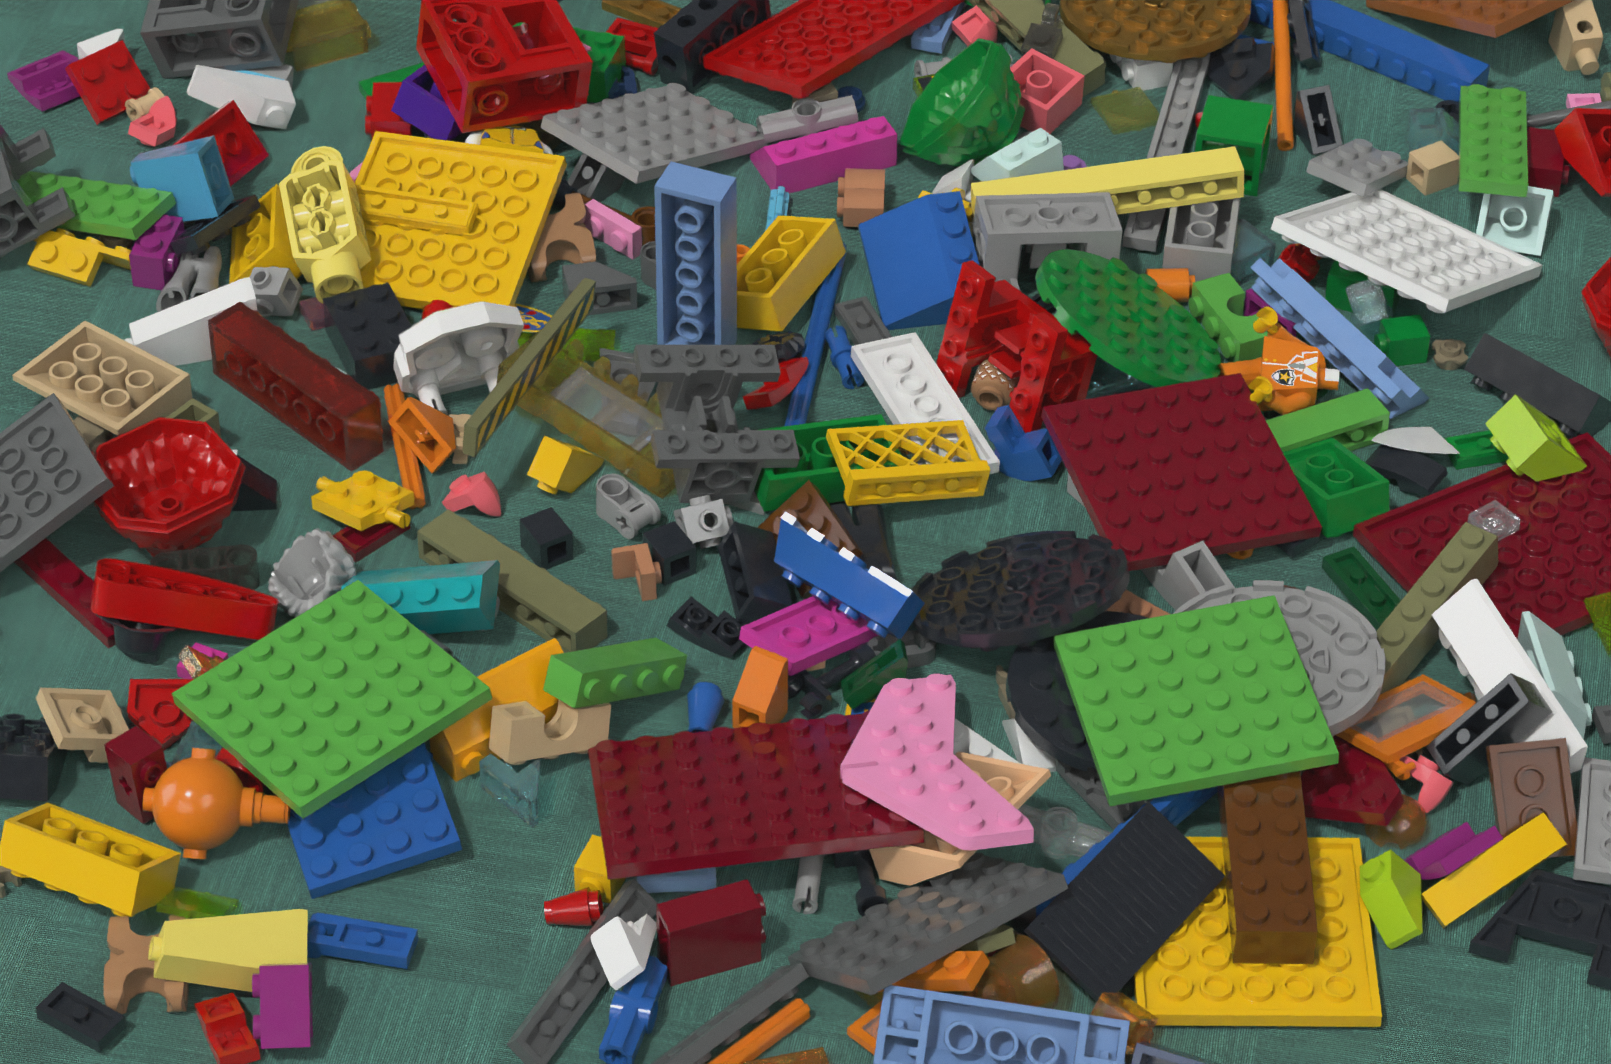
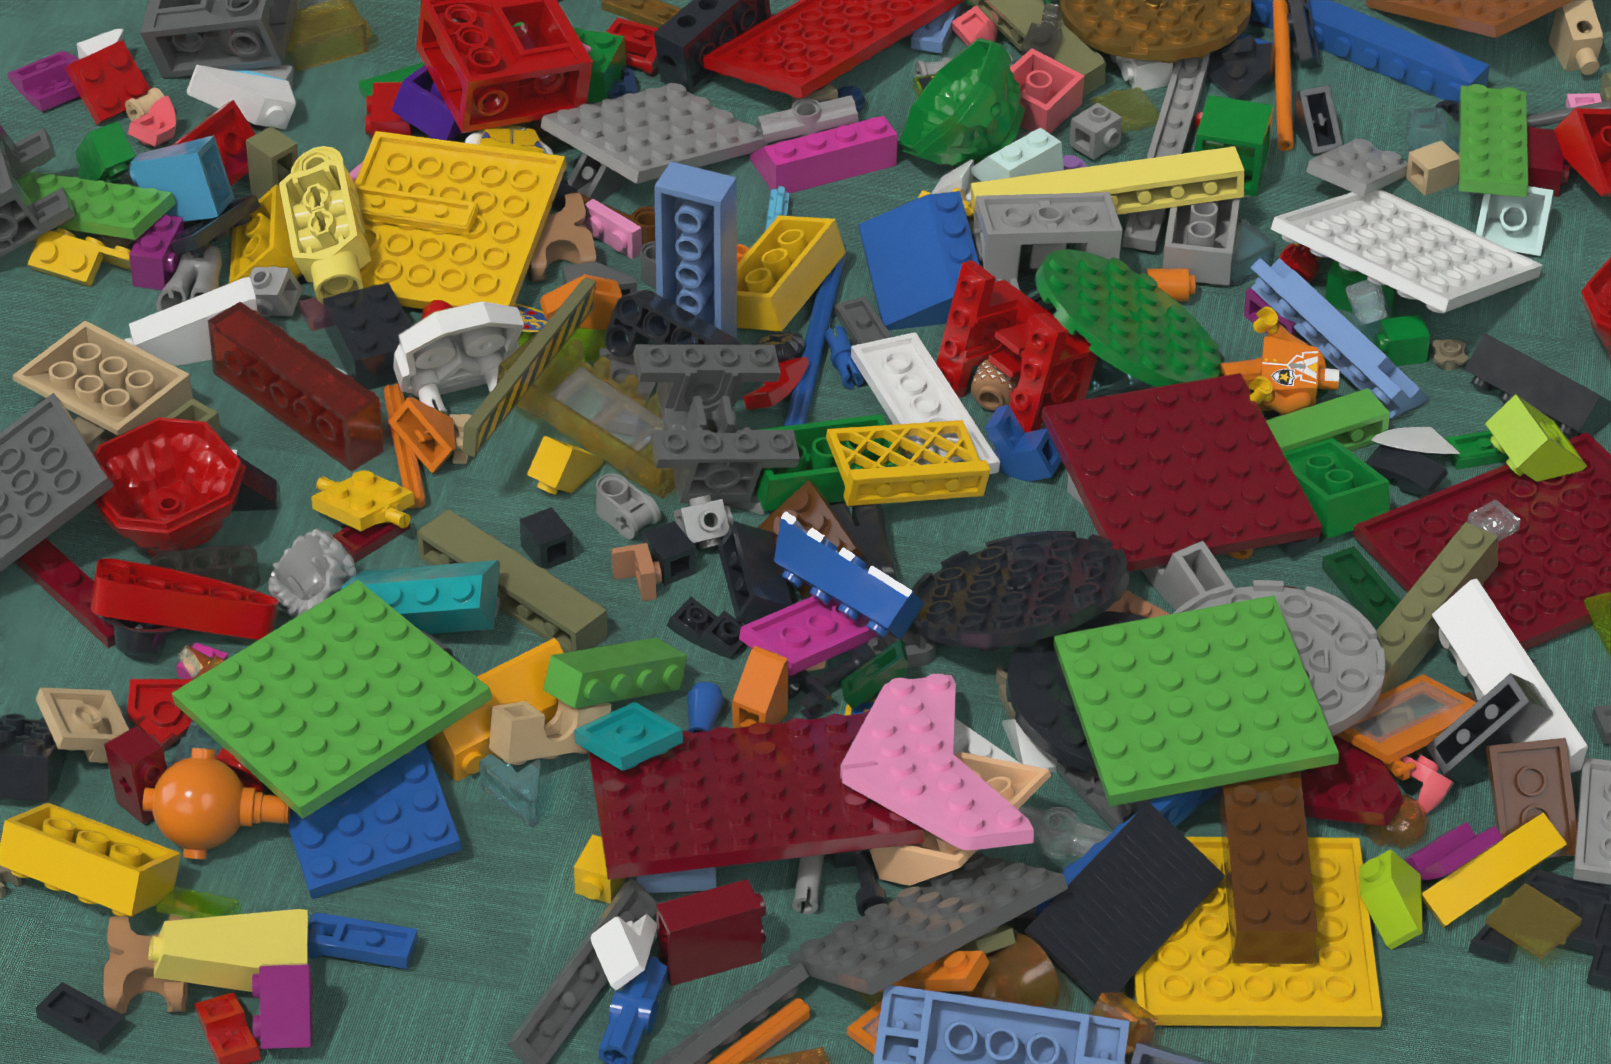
(104, 154): none -> green hinge
(269, 159): none -> olive brick
(475, 491): coral plate -> none
(575, 909): red cone -> none
(606, 296): none -> orange slope
(628, 736): none -> teal plate
(649, 325): none -> black beam
(860, 195): nougat brick -> none
(1095, 131): none -> light grey brick
(1219, 307): bright green arch -> none
(1533, 921): none -> clear yellow piece
(1556, 667): light aqua slope -> none

